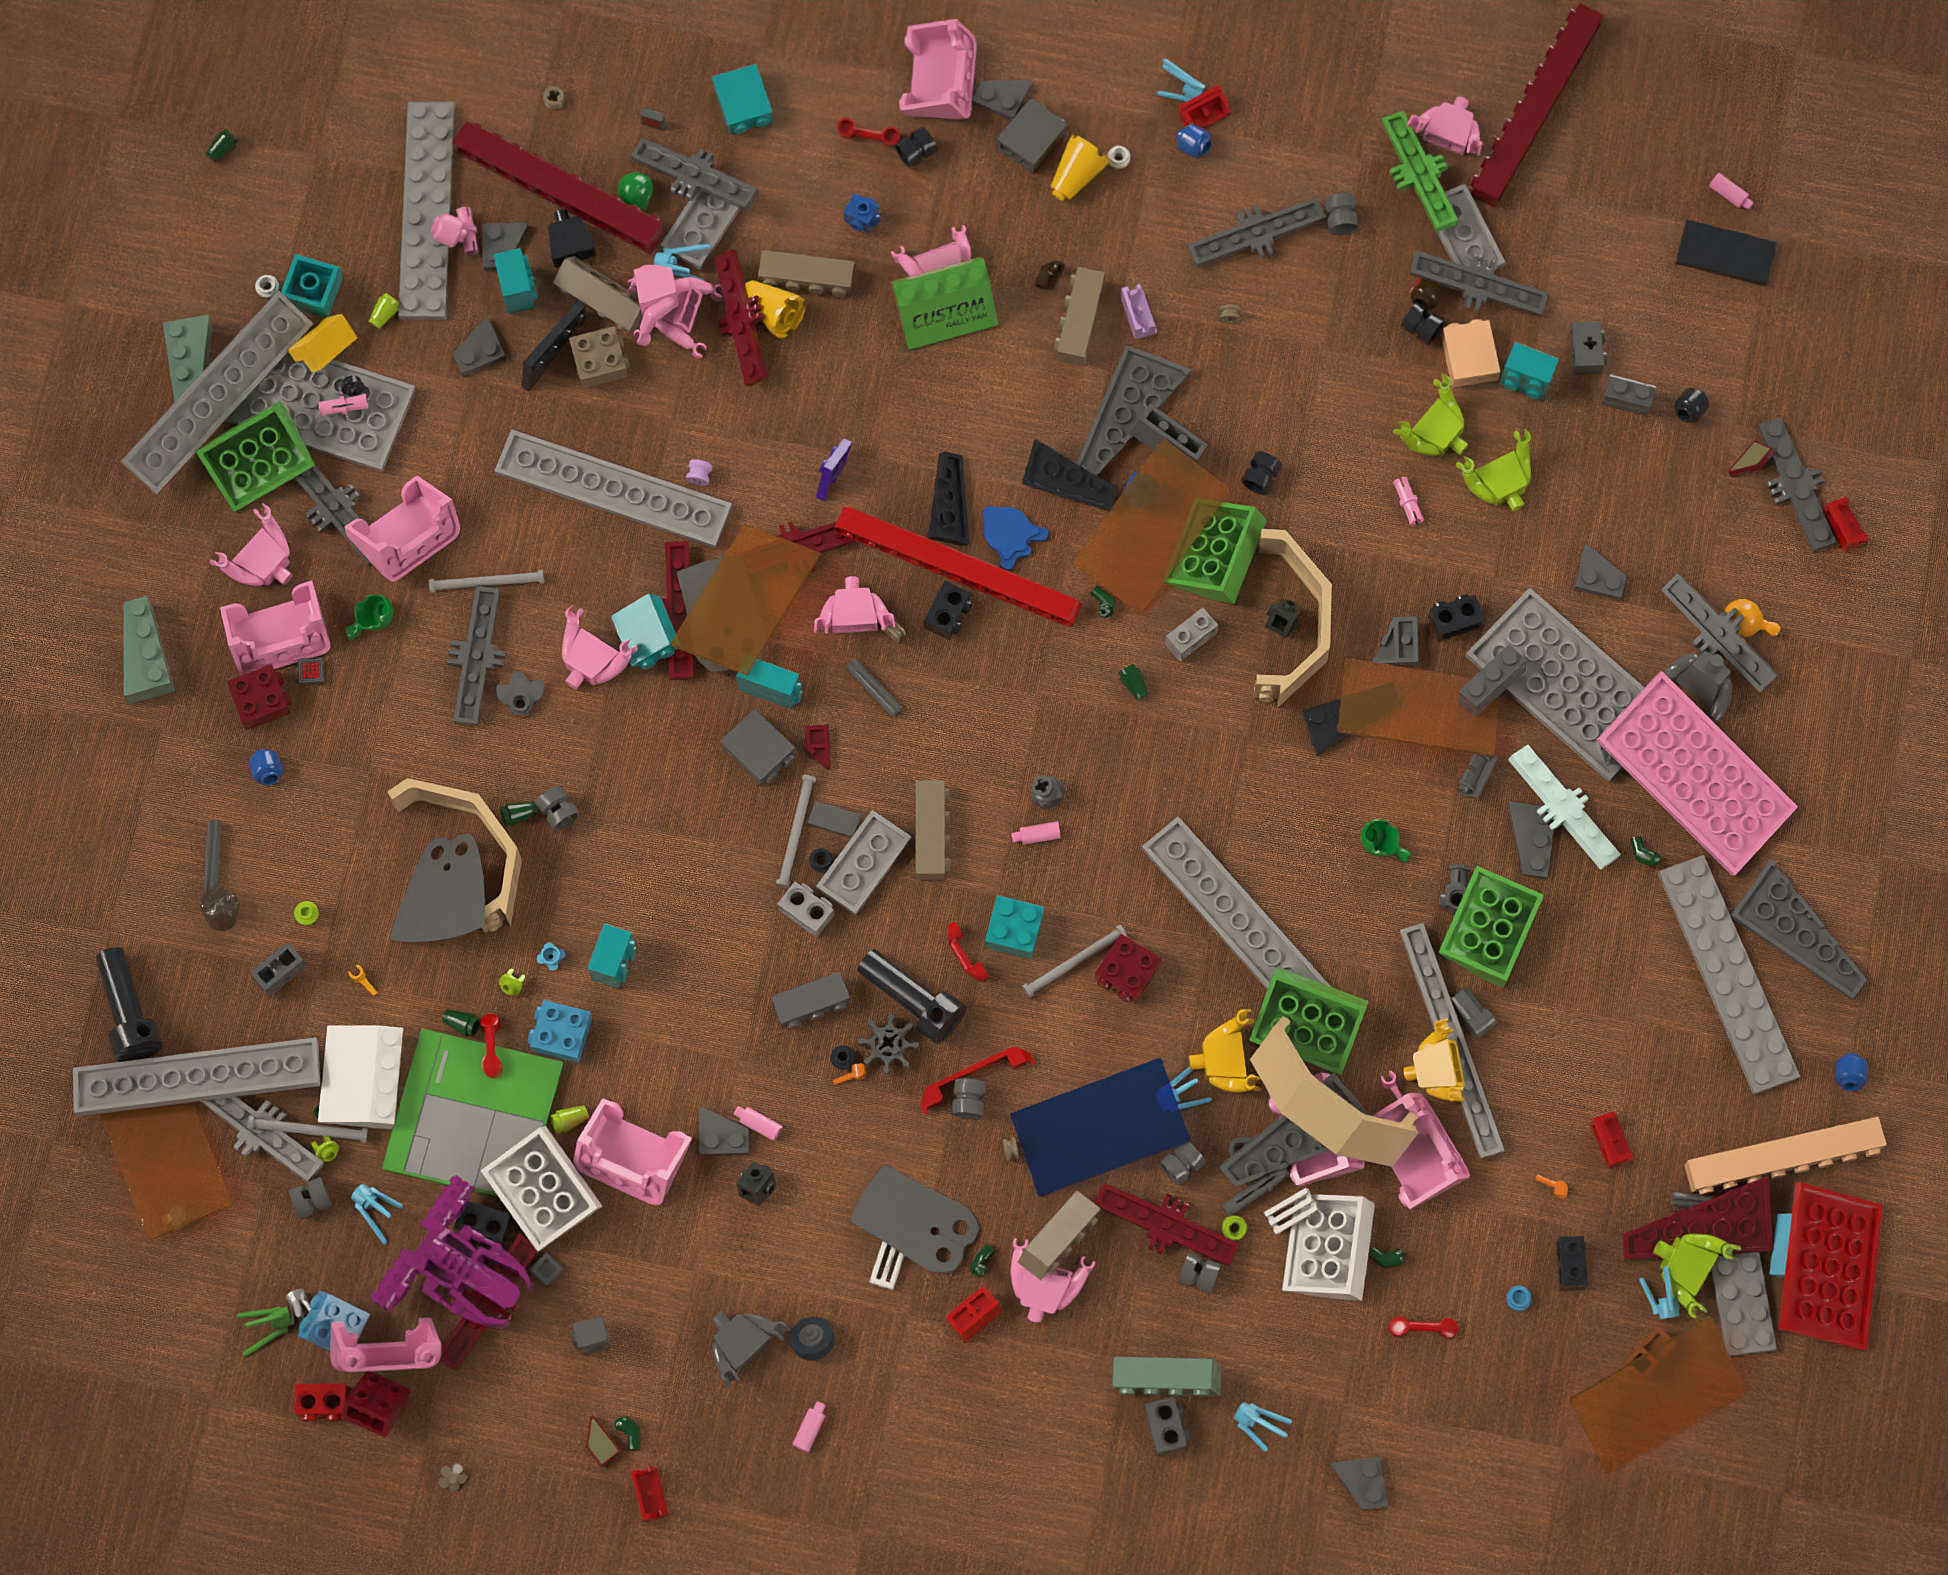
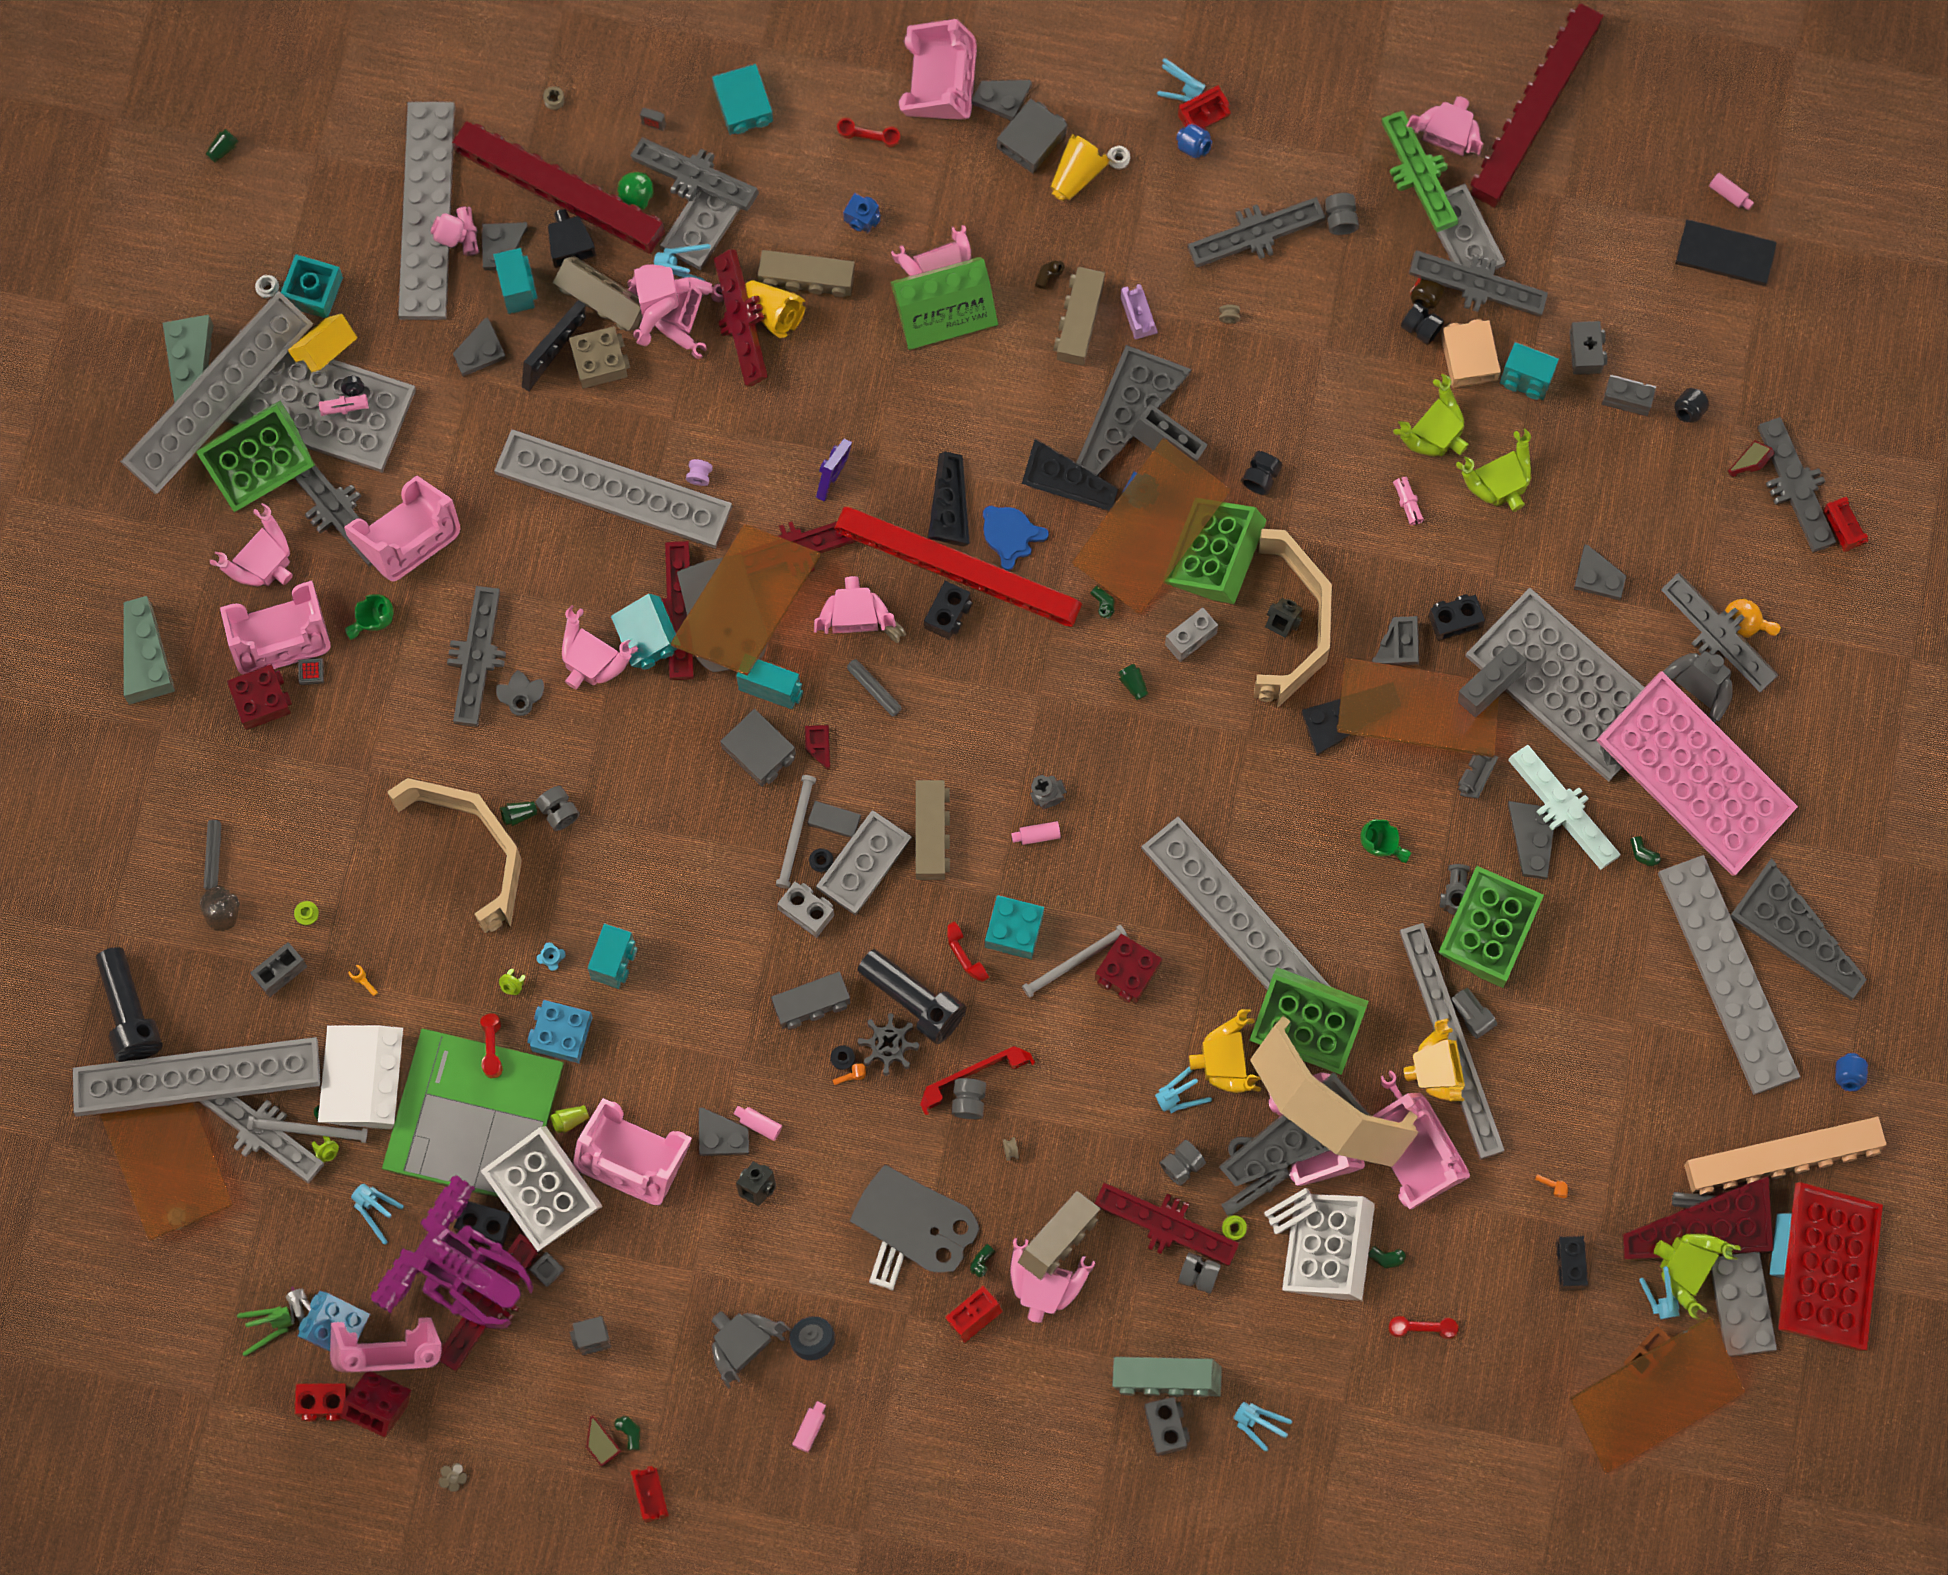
(265, 767): blue head -> none
(319, 1197): dark grey wheel -> none
(384, 310): lime cone -> none
(441, 901): dark grey piece -> none
(463, 1022): dark green cone -> none
(486, 581): light grey bar -> none
(914, 148): black wheel -> none
(1100, 1127): clear blue piece -> none
(1364, 1481): dark grey wing -> none
(1518, 1298): dark azure plate -> none
(1611, 1140): red hinge -> none

